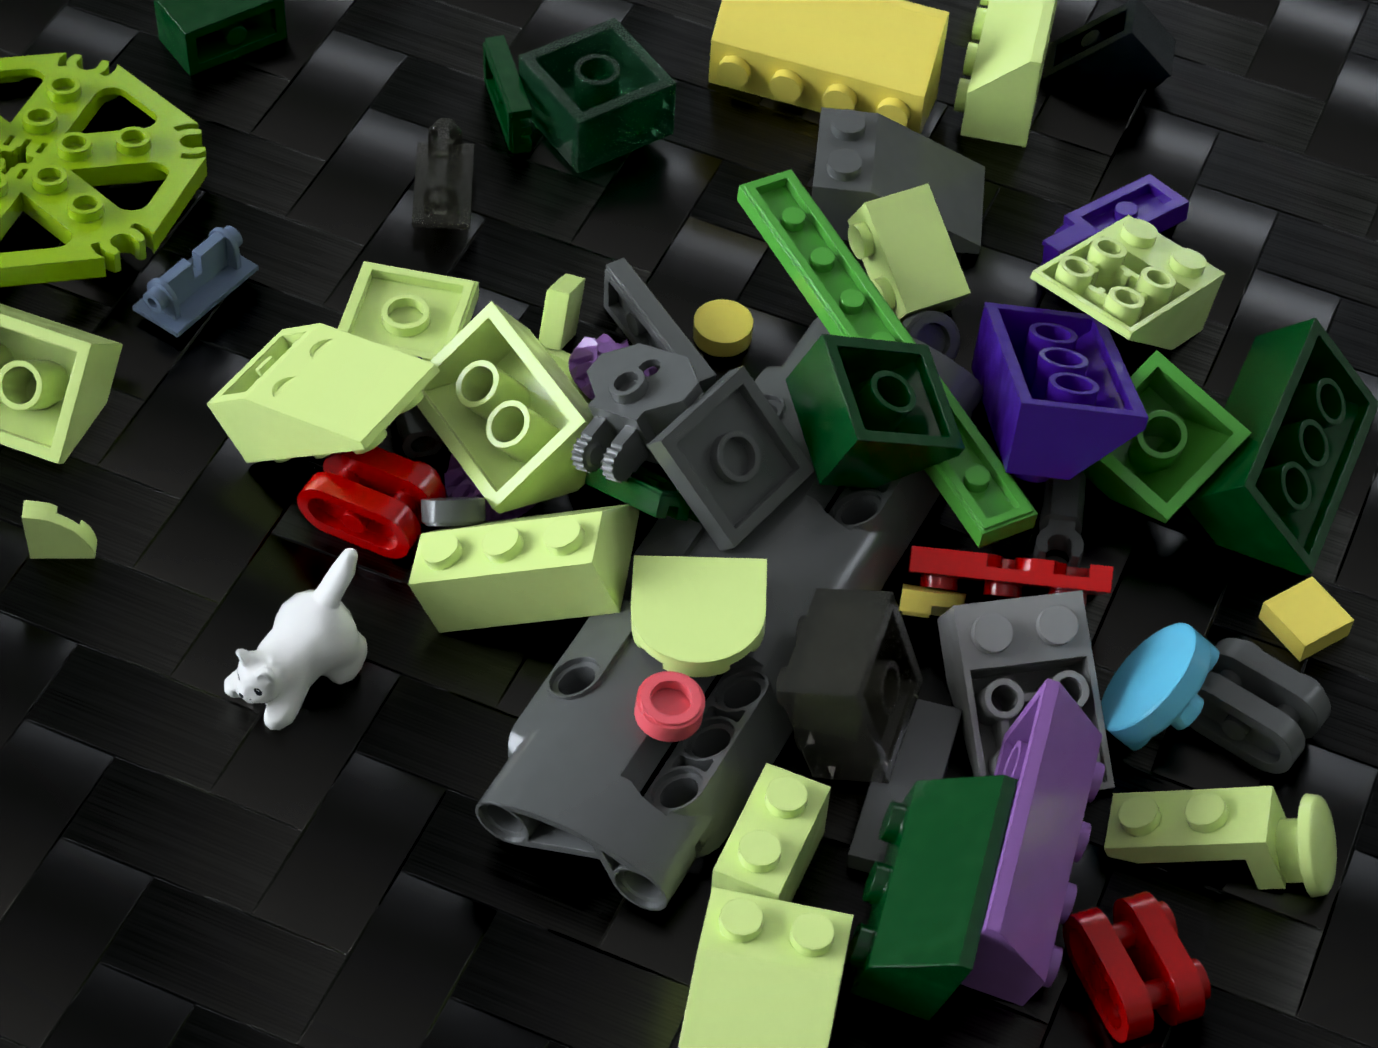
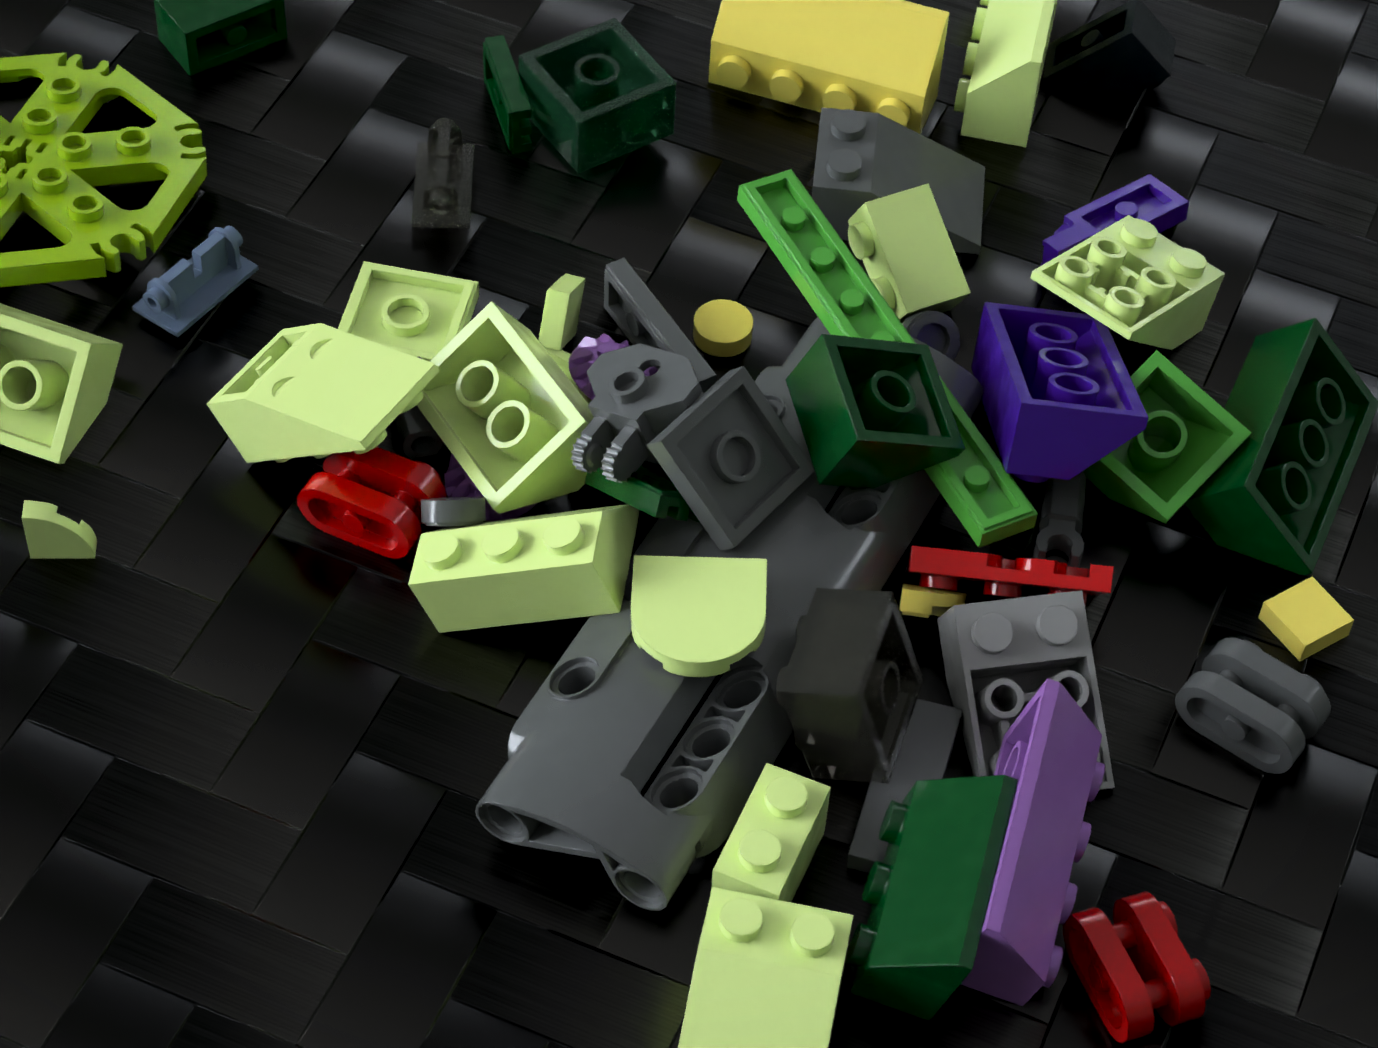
(308, 640): white animal -> none
(669, 706): coral tile -> none
(1158, 685): medium azure tile -> none
(1228, 826): yellowish green piece -> none

